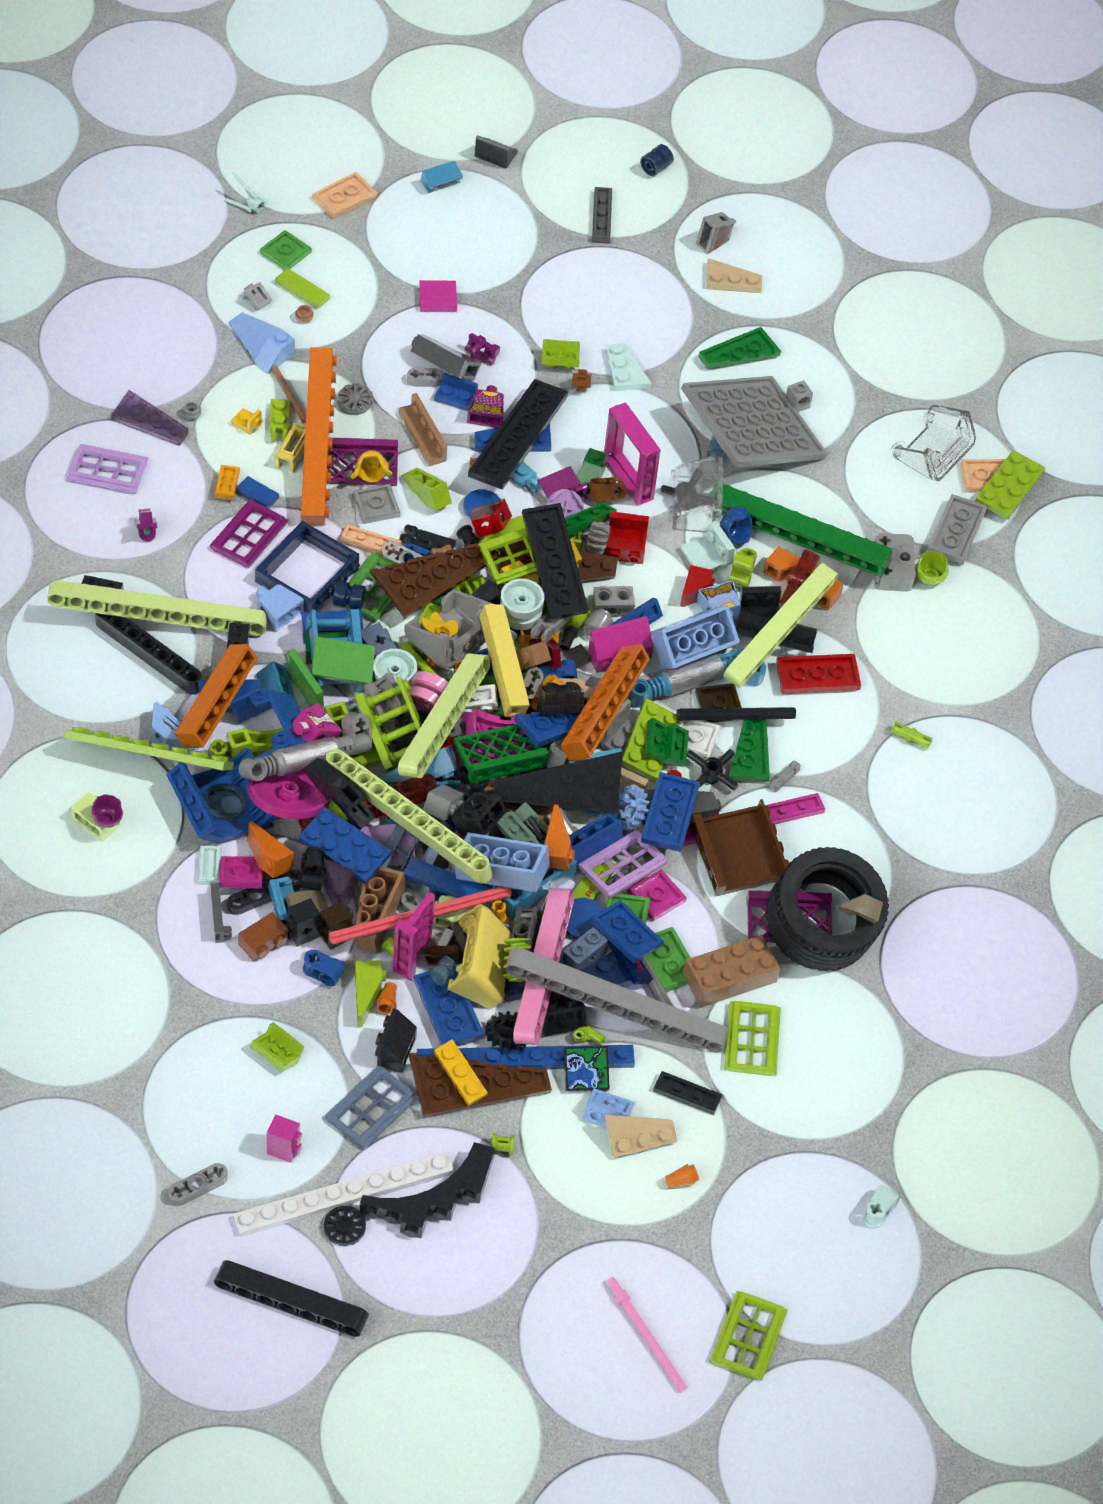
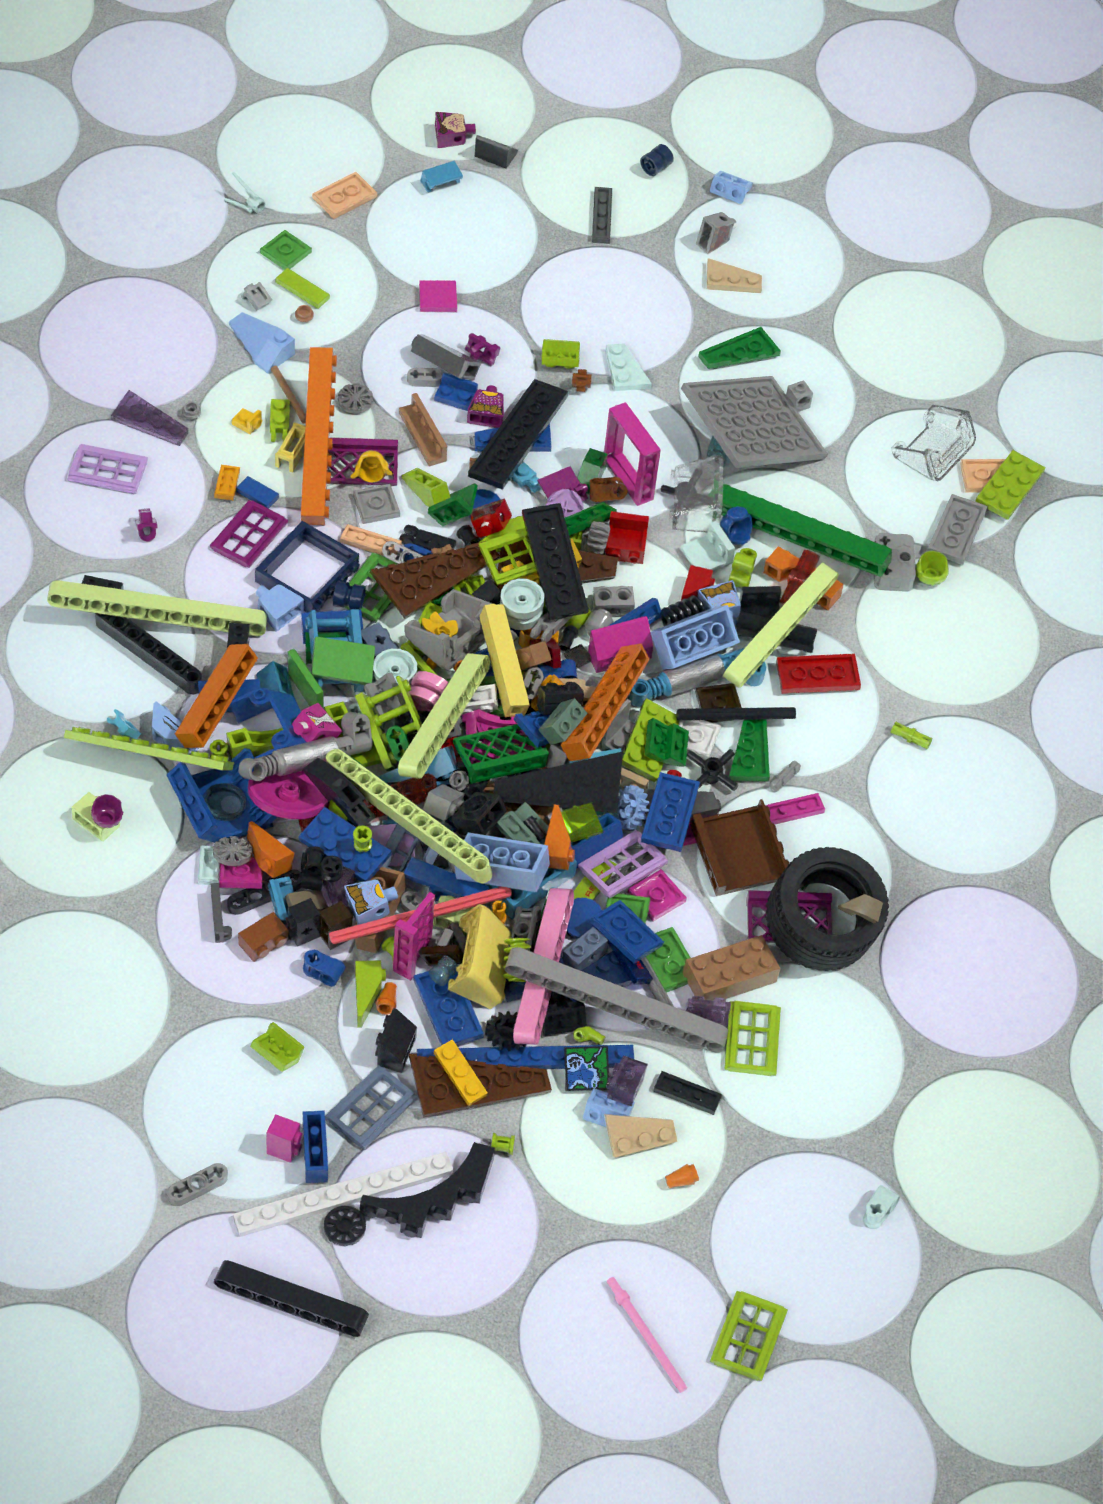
(125, 727): none -> medium azure plate
(240, 851): none -> light grey wheel
(315, 1146): none -> blue brick
(333, 863): none -> black wheel
(362, 838): none -> lime bush
(369, 900): none -> light blue torso
(394, 745): none -> green beam
(451, 129): none -> magenta torso
(455, 779): none -> light grey plate
(456, 507): none -> green bracket
(562, 721): none -> sand green brick
(581, 822): none -> clear neon green piece
(626, 1080): none -> clear purple brick
(681, 610): none -> black piece
(711, 1010): none -> clear purple bracket
(730, 186): none -> light blue bracket

